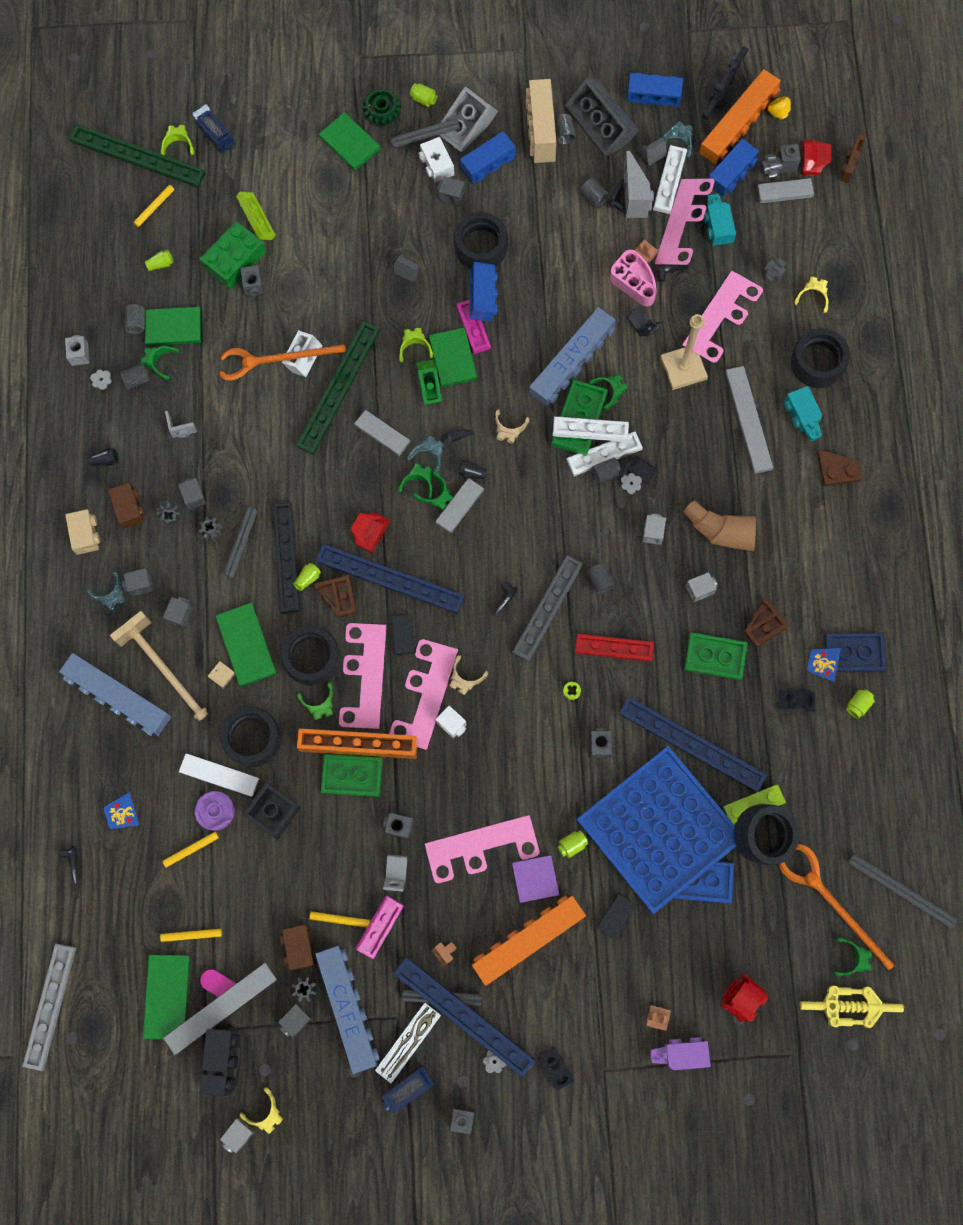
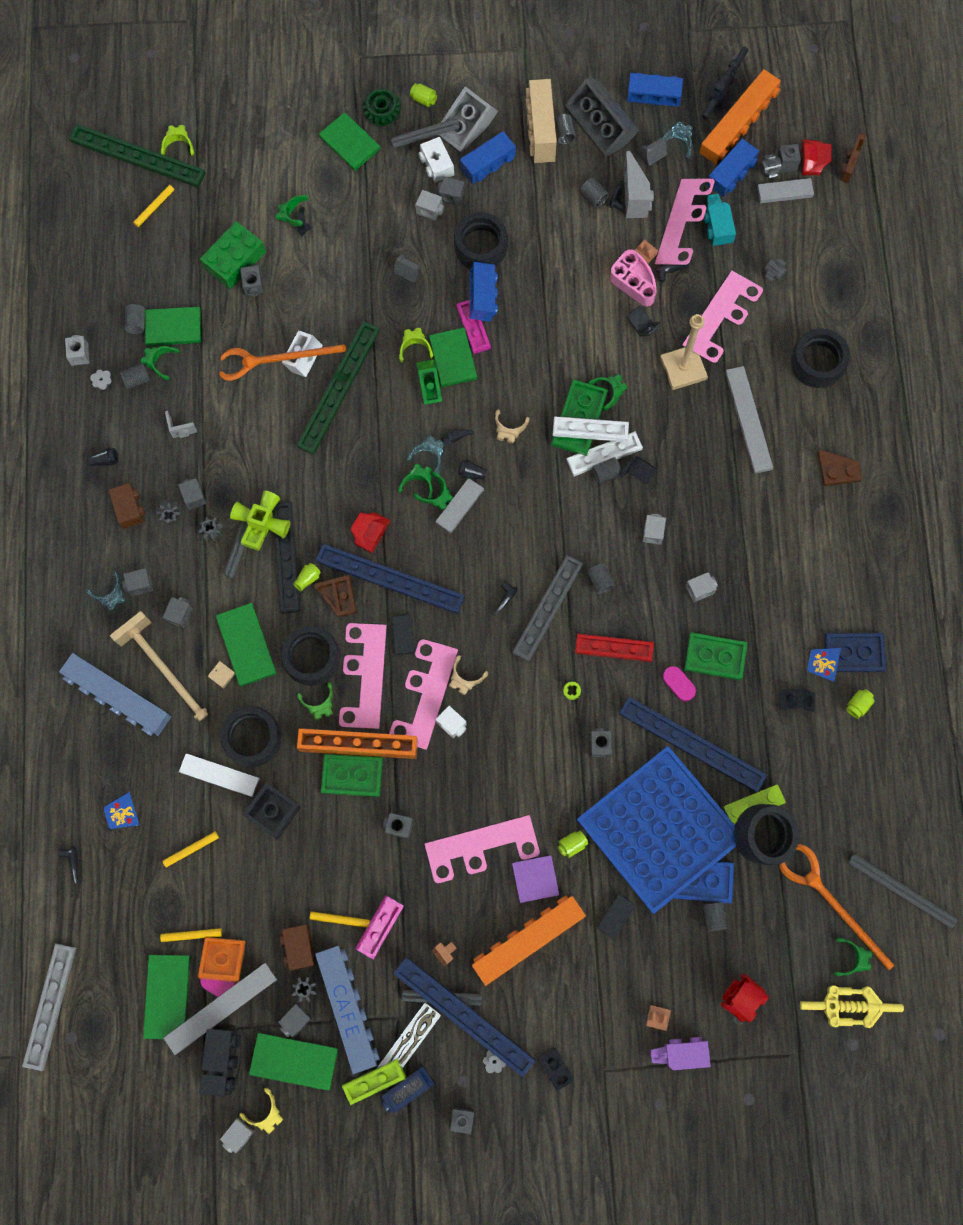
(82, 531): tan brick -> none
(160, 260): lime cone -> none
(213, 129): dark blue window -> none
(214, 811): medium lavender tile -> none
(221, 959): none -> orange tile
(255, 215): lime plate -> none
(260, 520): none -> lime brick
(286, 209): none -> green helmet
(293, 1061): none -> green tile
(305, 227): none -> black bar
(374, 1081): none -> lime tile
(382, 433): light grey tile -> none
(395, 872): light grey bracket -> none
(429, 205): none -> light grey brick
(572, 357): sand blue brick -> none
(631, 478): light grey plant -> none
(670, 179): white tile -> none
(679, 684): none -> dark pink tile
(715, 917): none -> dark grey piece
(723, 530): medium nougat piece -> none
(765, 624): reddish brown wing -> none
(780, 107): yellow cone -> none
(804, 412): teal hinge -> none
(818, 286): light yellow helmet -> none

